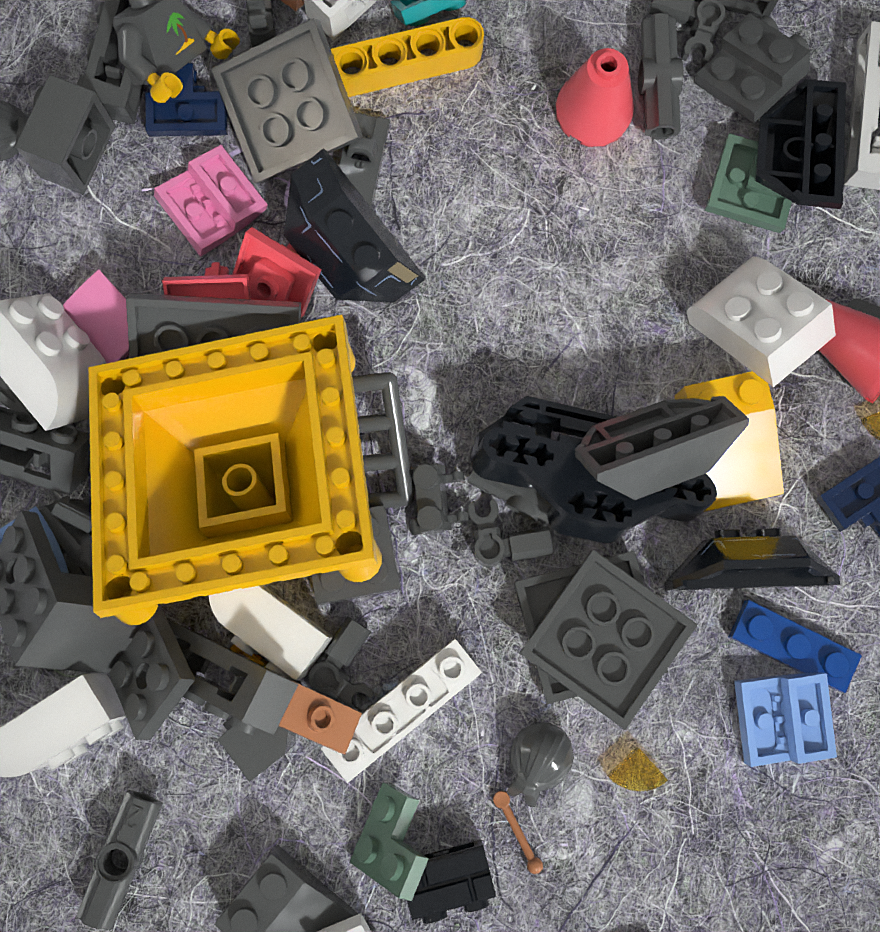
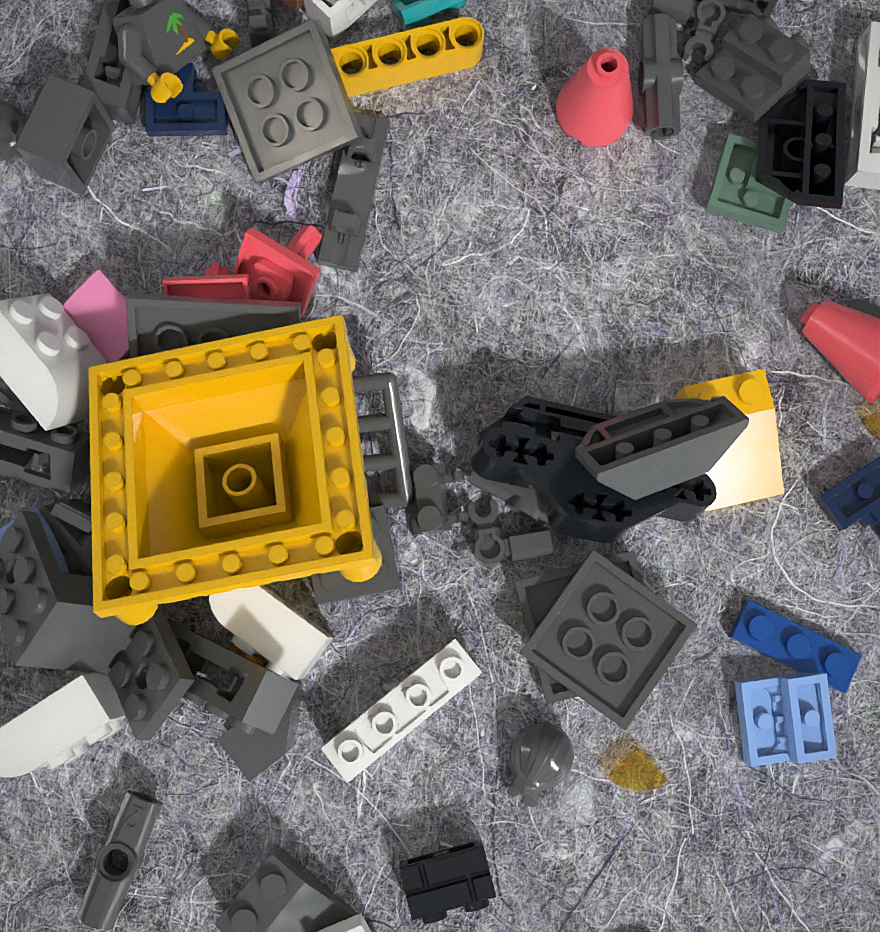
(210, 200): bright pink slope -> none
(320, 719): nougat plate -> none
(326, 675): dark grey bar -> none
(344, 236): black wedge -> none
(381, 846): sand green plate -> none
(502, 800): nougat hinge -> none
(751, 563): black wedge -> none
(764, 319): white brick -> none

